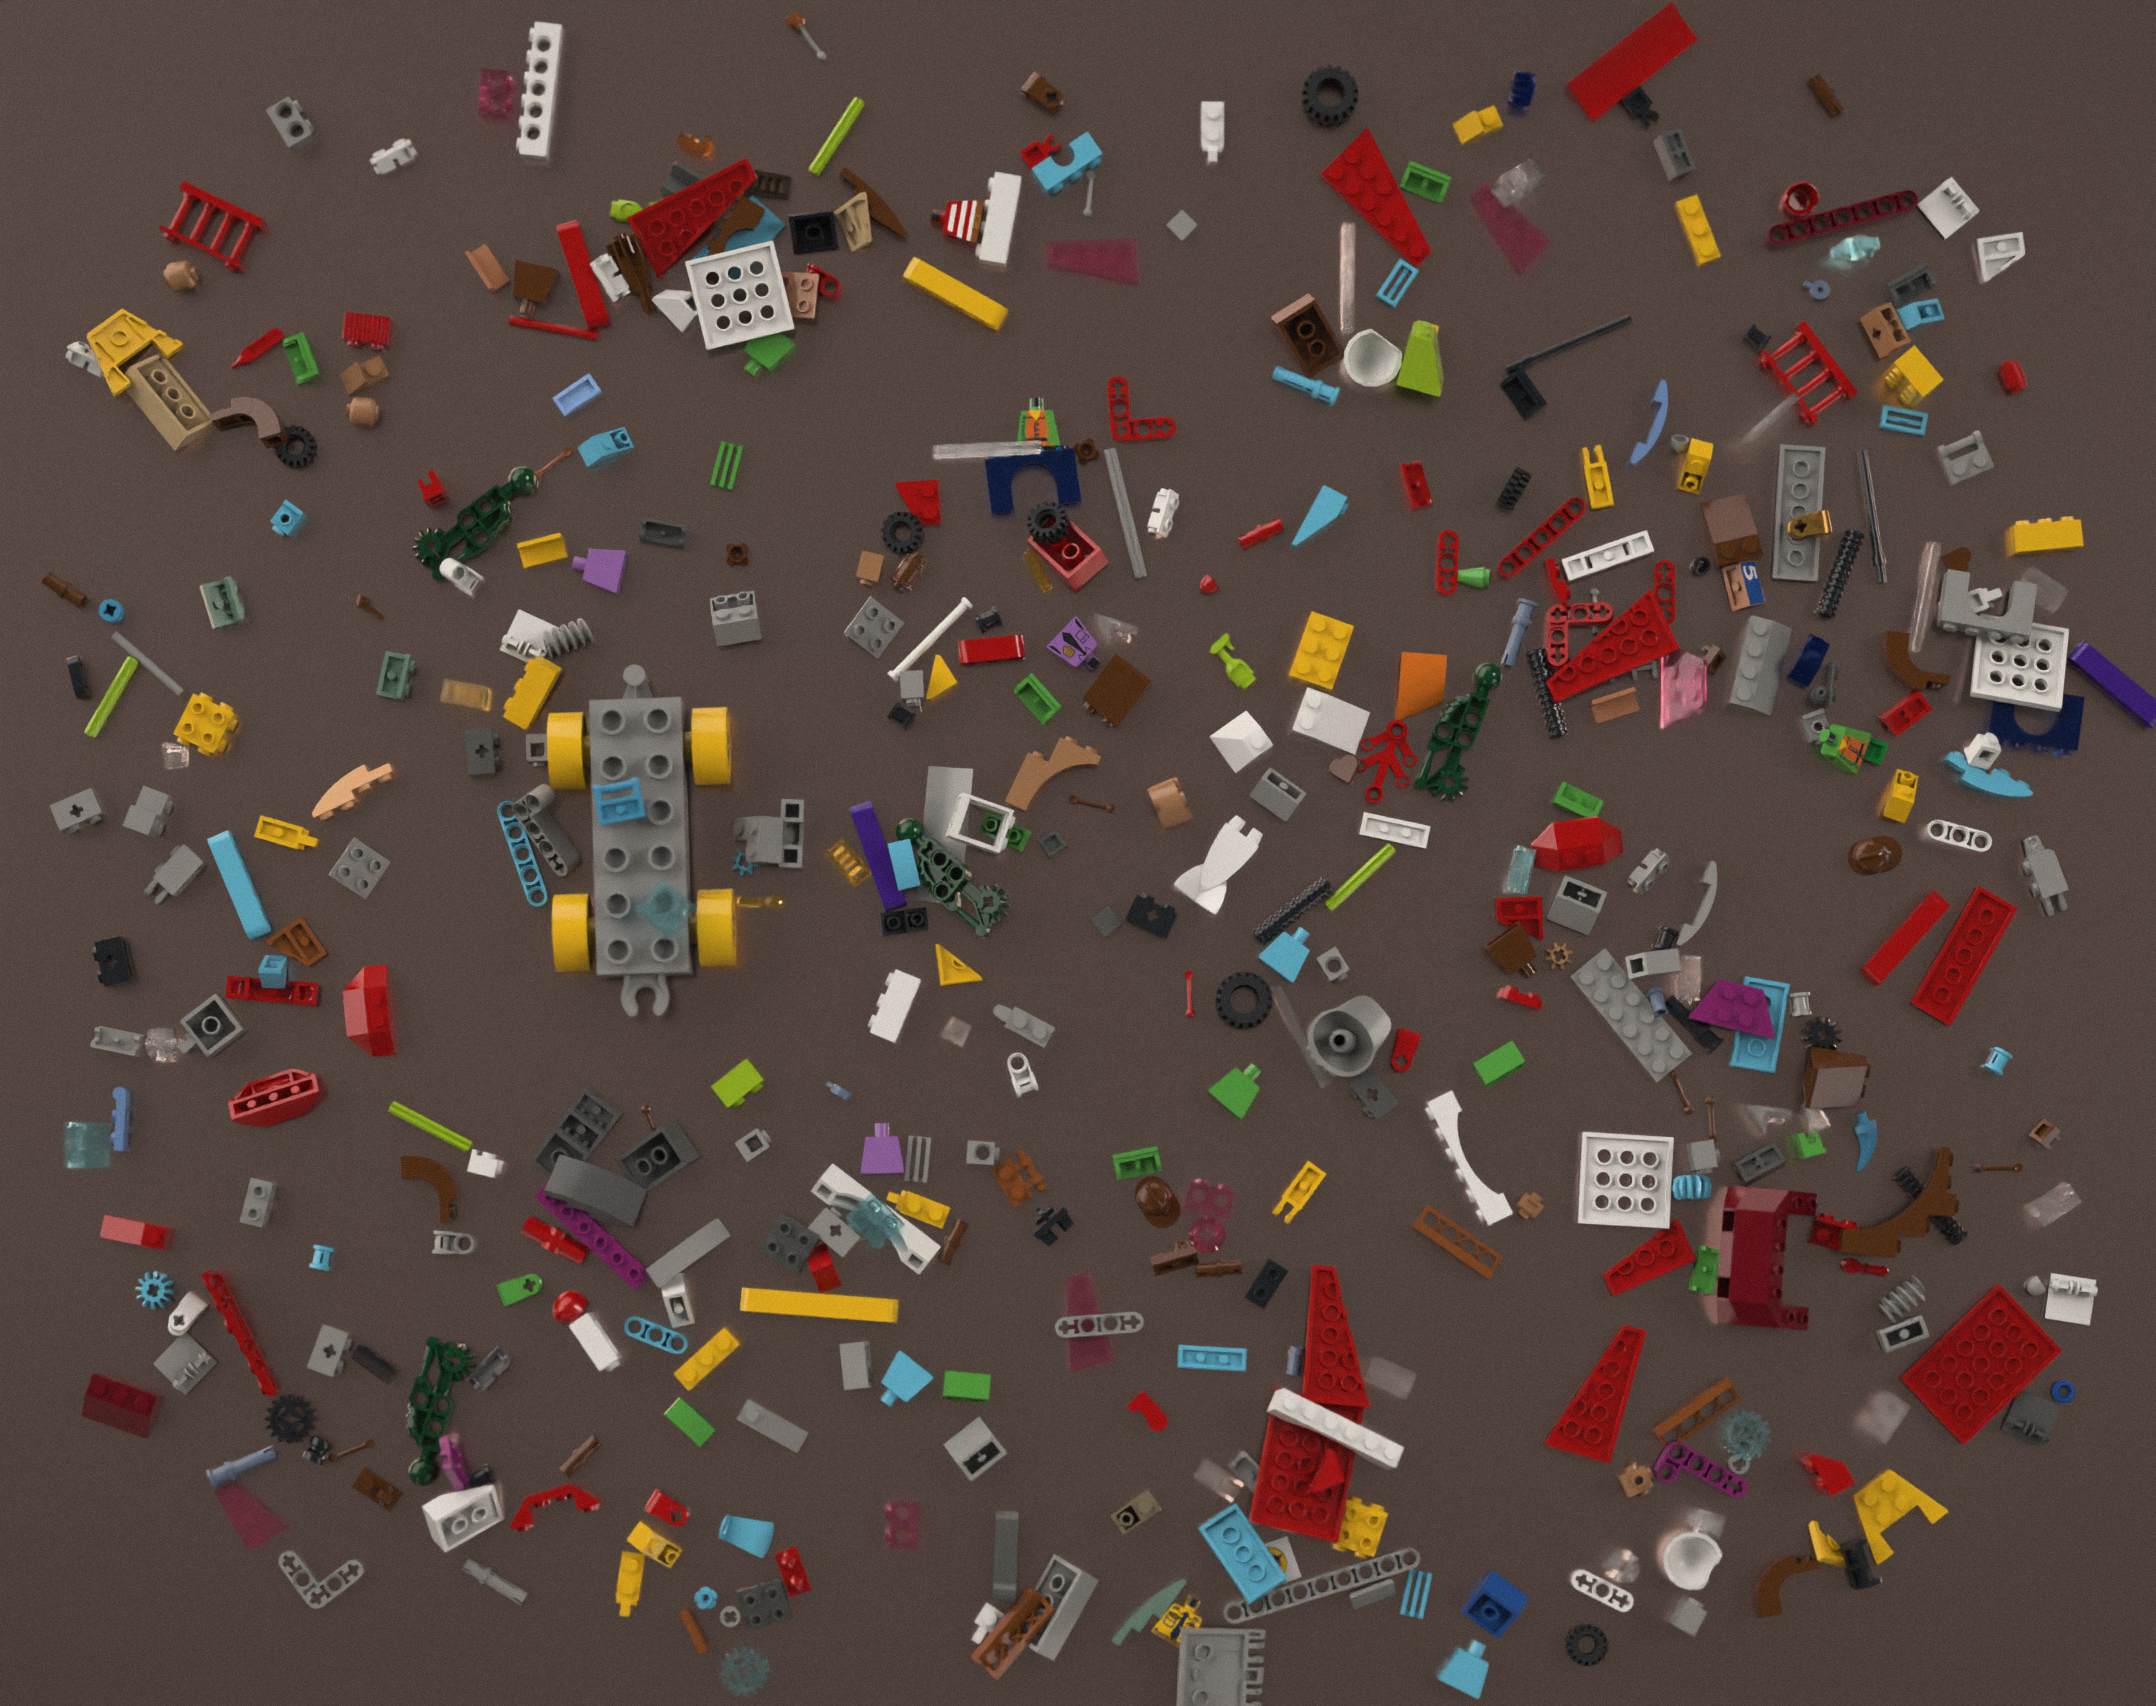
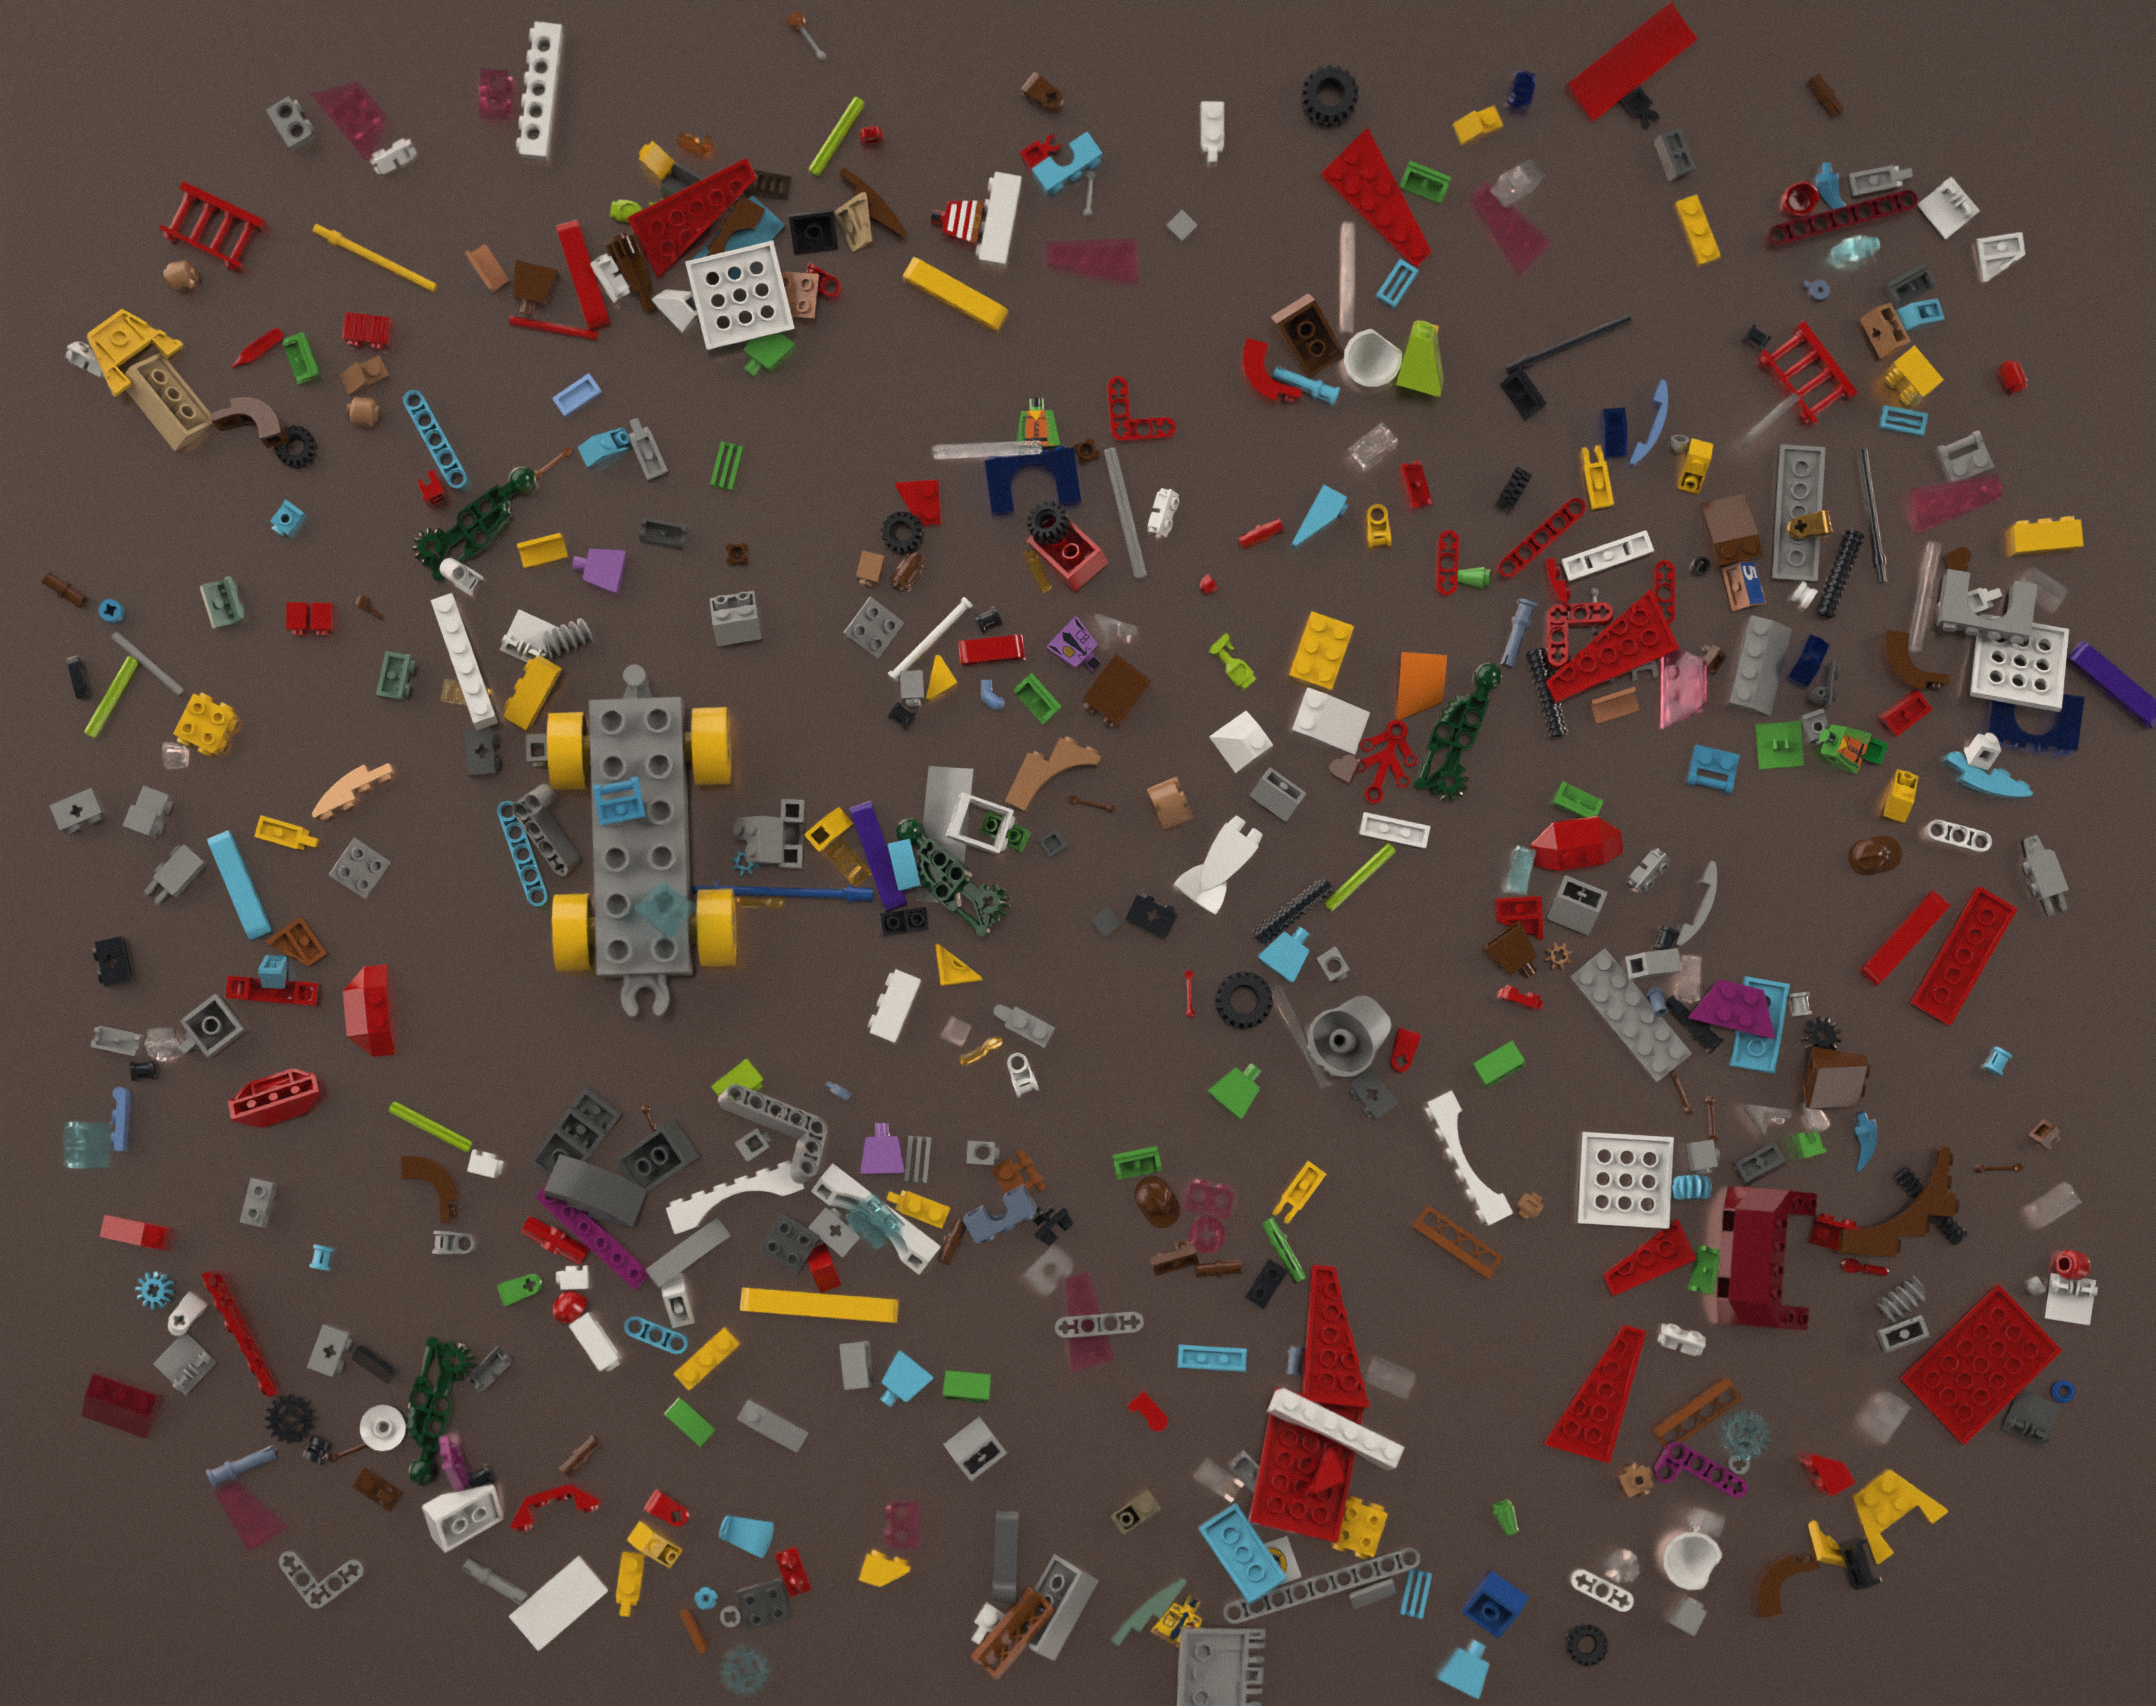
(143, 1070): none -> black bush
(299, 616): none -> red piece
(335, 238): none -> yellow bar
(353, 114): none -> clear pink wing
(371, 1431): none -> white dish
(428, 433): none -> medium azure beam
(464, 661): none -> white arch
(558, 1603): none -> white tile
(573, 1278): none -> white brick
(647, 451): none -> light grey hinge
(656, 161): none -> yellow slope
(690, 1213): none -> white arch
(782, 1123): none -> light grey beam
(828, 829): none -> yellow slope
(848, 893): none -> blue bar
(871, 135): none -> red plate
(880, 1570): none -> yellow slope
(984, 1225): none -> sand blue arch
(988, 697): none -> medium blue arm
(989, 1045): none -> clear yellow piece
(1055, 1257): none -> clear brick
(1259, 380): none -> red arch
(1297, 1274): none -> bright green pin
(1373, 447): none -> clear hinge
(1378, 528): none -> yellow piece
(1505, 1515): none -> bright green cone
(1614, 432): none -> clear blue slope
(1691, 1341): none -> white hinge
(1716, 762): none -> dark azure plate
(1779, 745): none -> bright green piece
(1804, 595): none -> white wheel
(1829, 186): none -> dark azure bar
(1878, 180): none -> light grey hinge
(1947, 500): none -> clear pink wing
(2073, 1265): none -> red head

